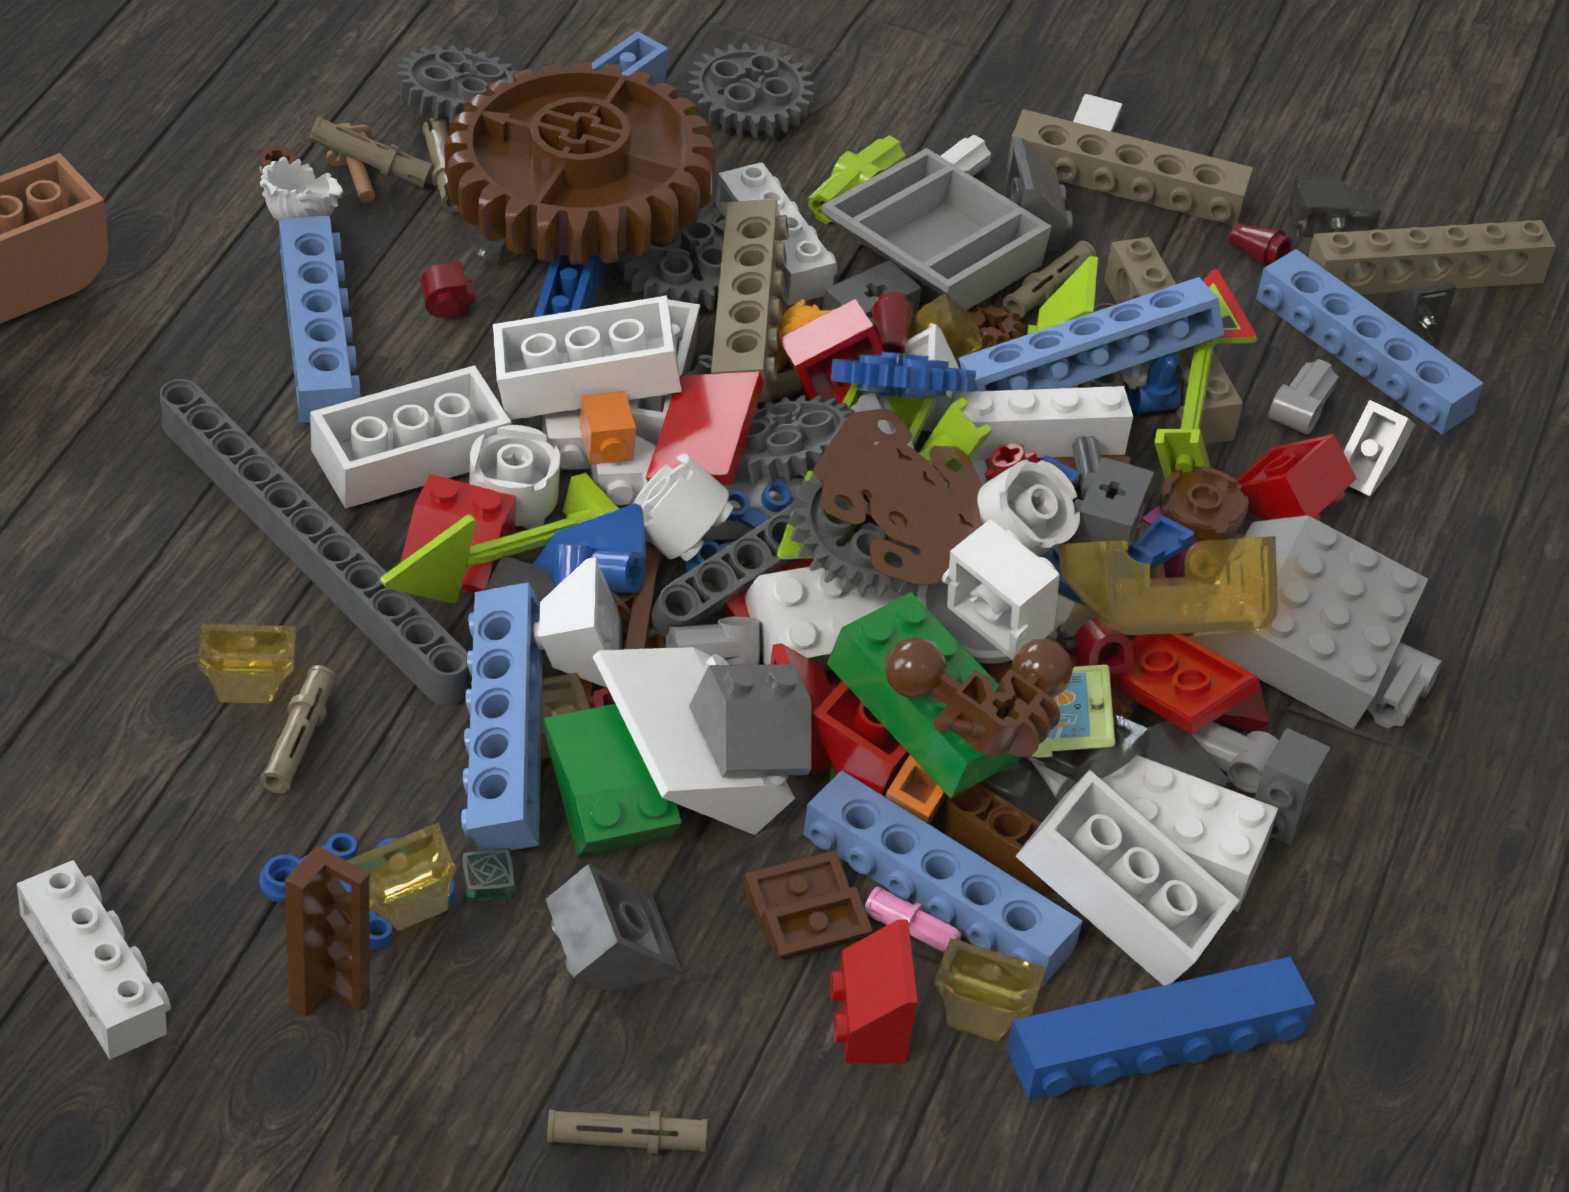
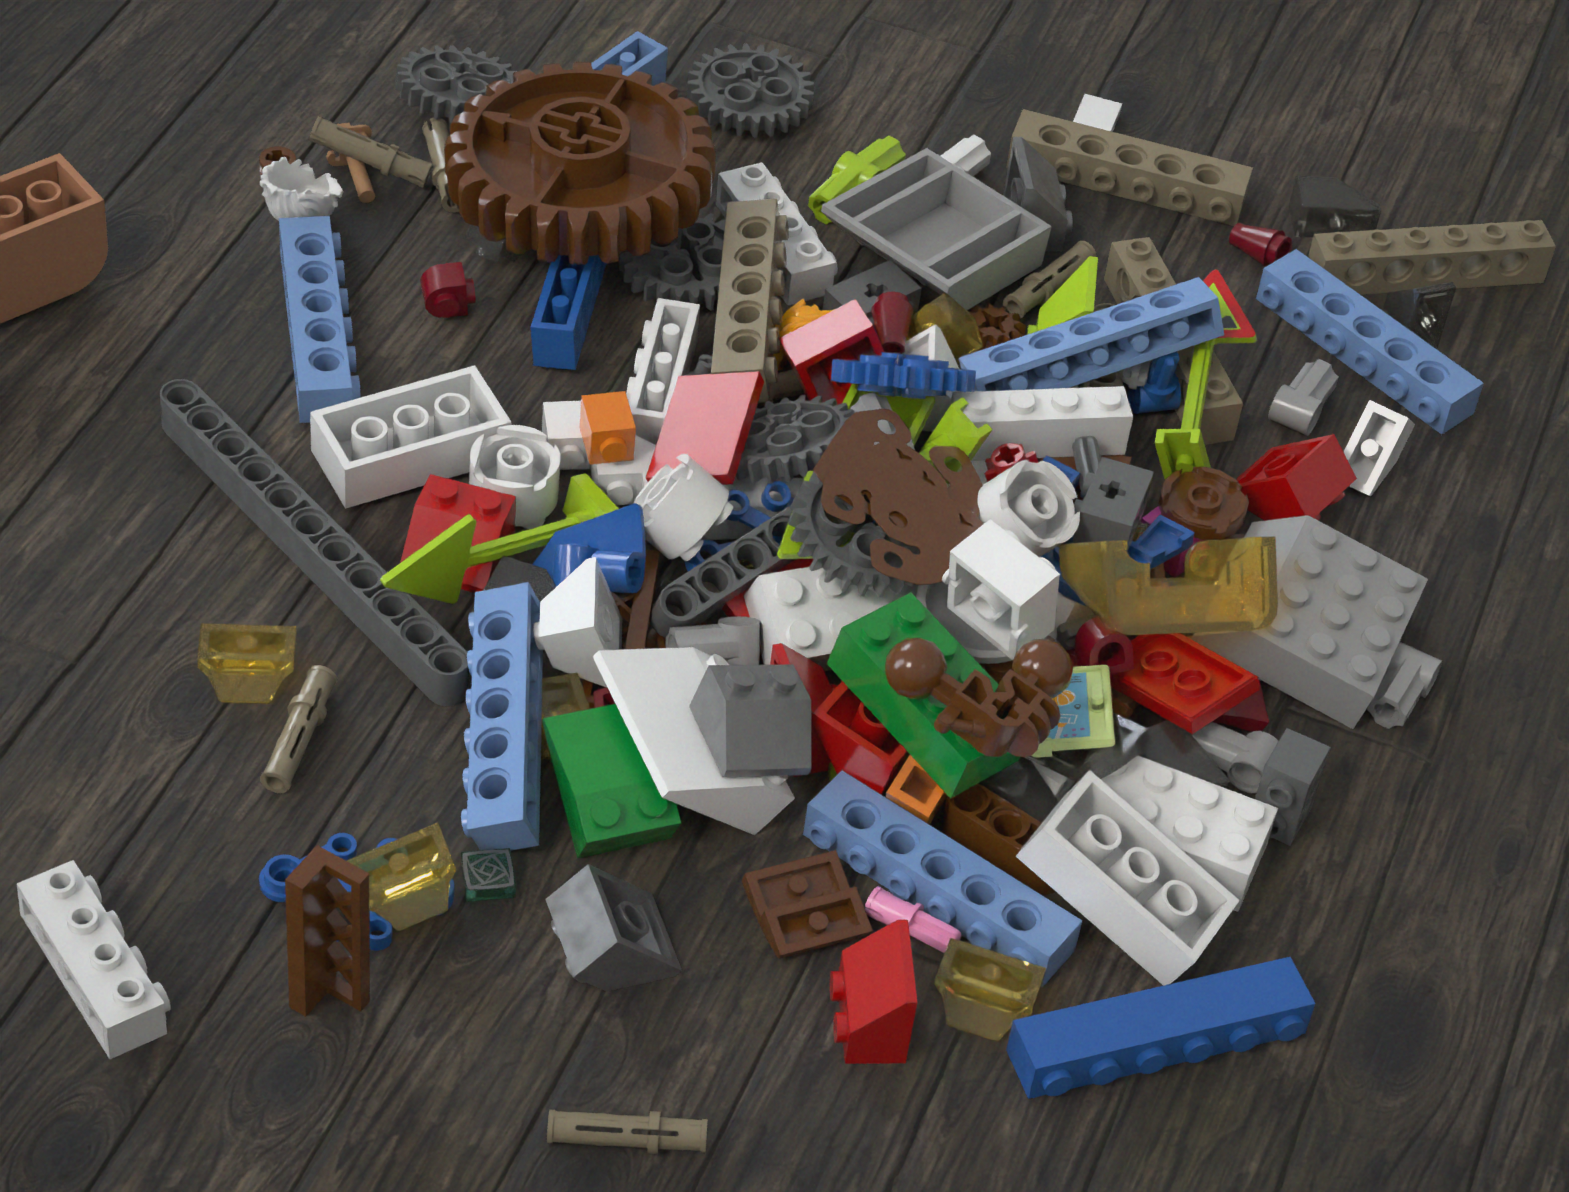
(596, 350): white brick -> none

